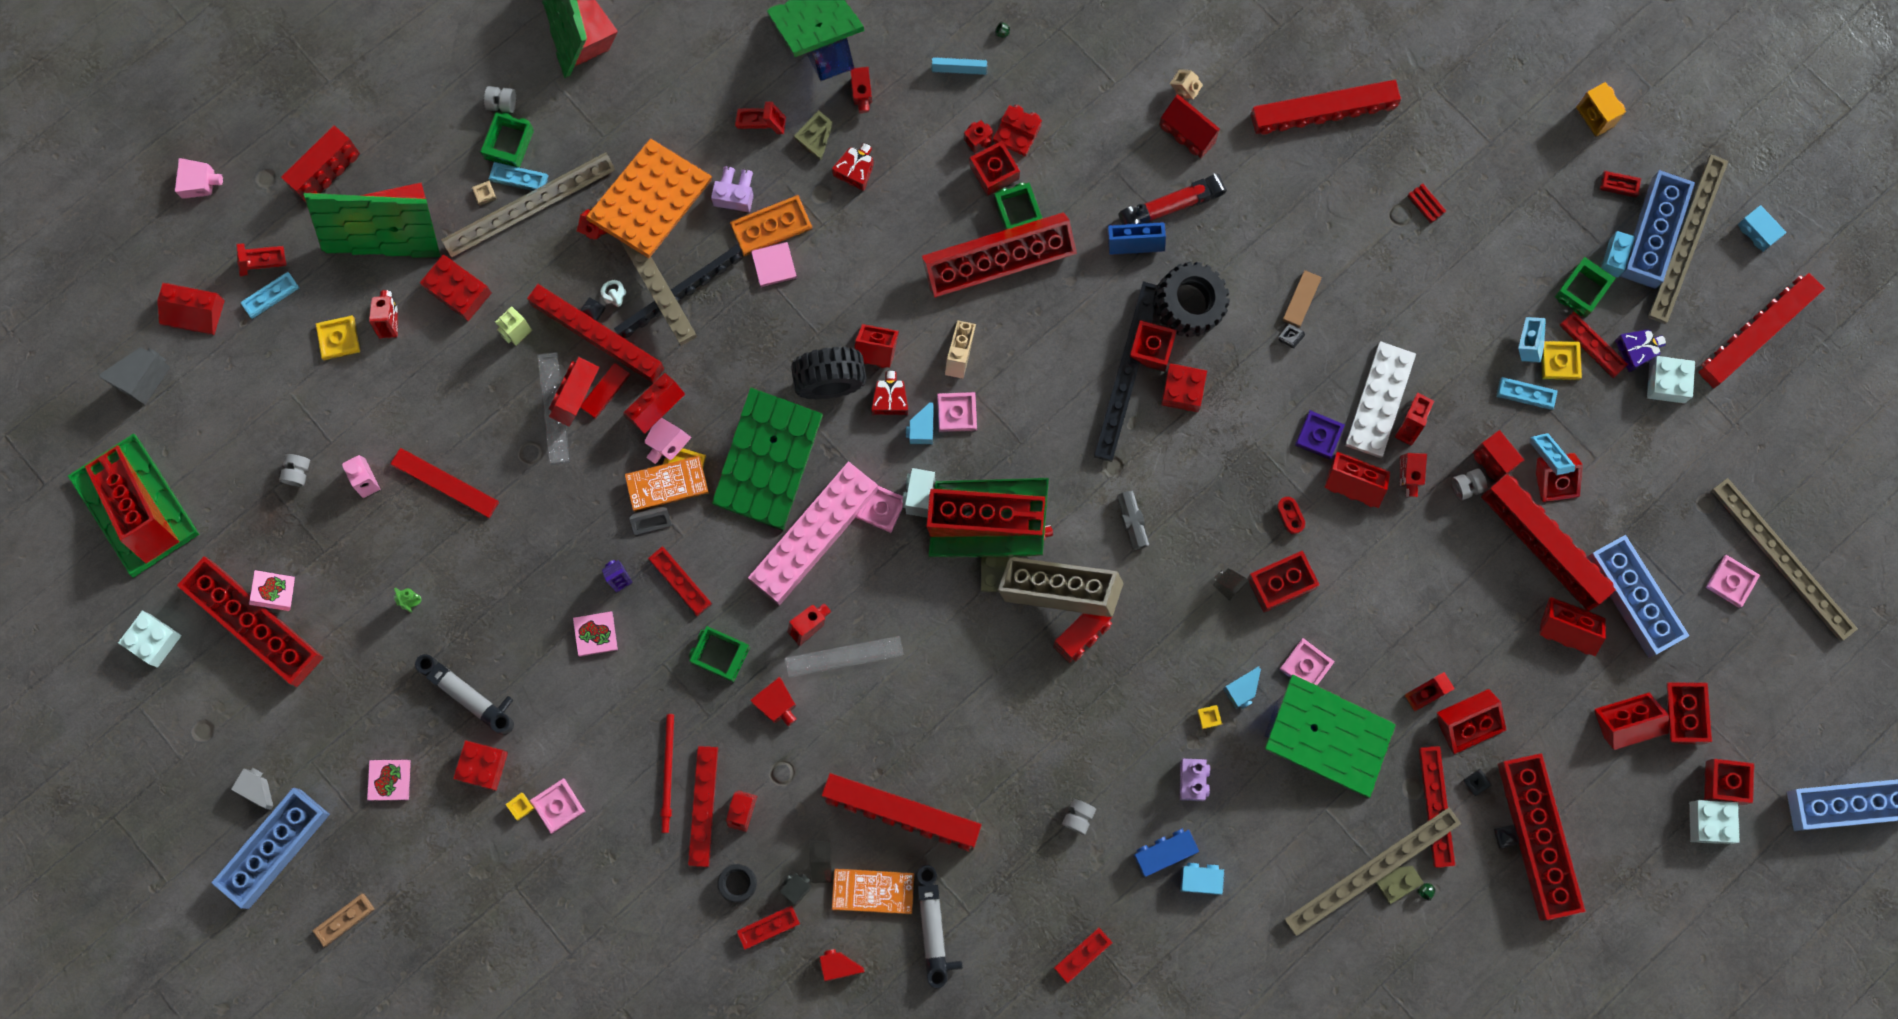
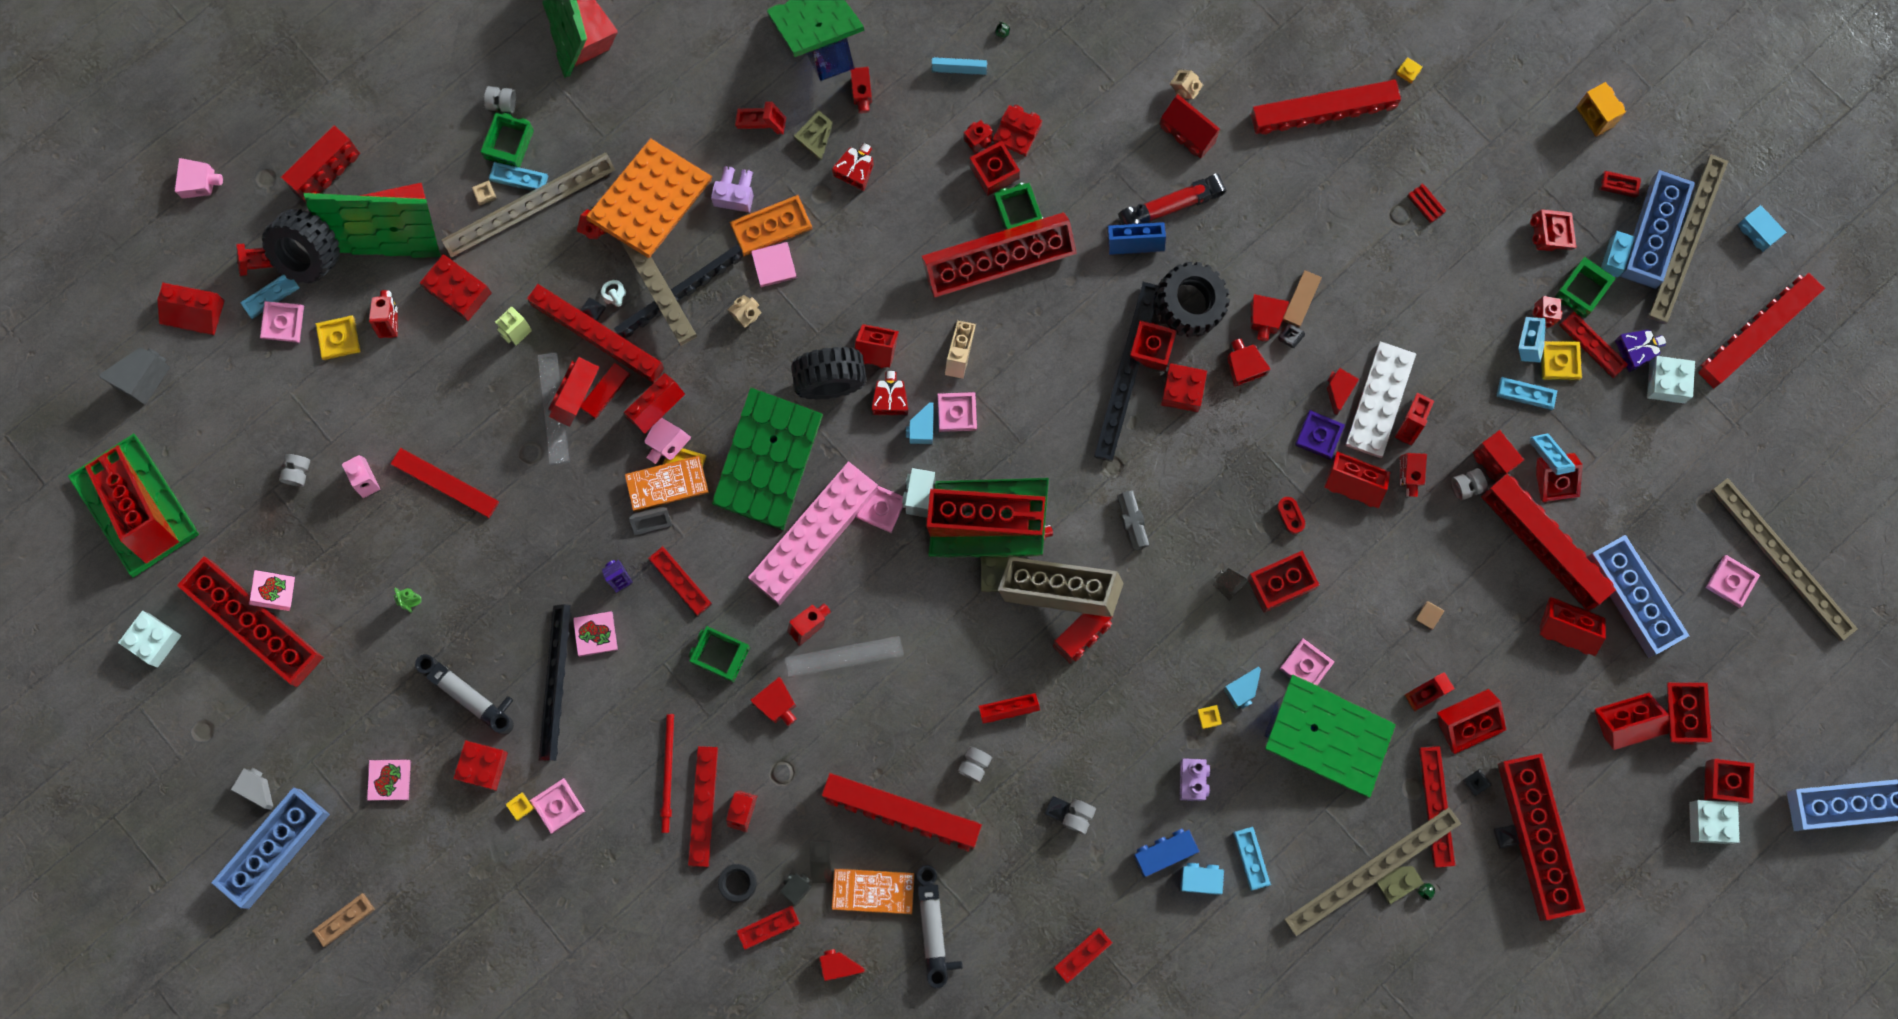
(282, 321): none -> bright pink tile
(311, 234): none -> black tyre
(554, 683): none -> black plate
(744, 310): none -> tan brick
(974, 765): none -> light grey wheel
(1009, 708): none -> red plate
(1057, 809): none -> black tile
(1246, 363): none -> red torso
(1252, 858): none -> medium azure tile
(1267, 315): none -> red torso
(1340, 388): none -> red slope
(1409, 70): none -> yellow plate
(1429, 615): none -> light nougat slope
(1549, 309): none -> brick
(1553, 230): none -> red plate

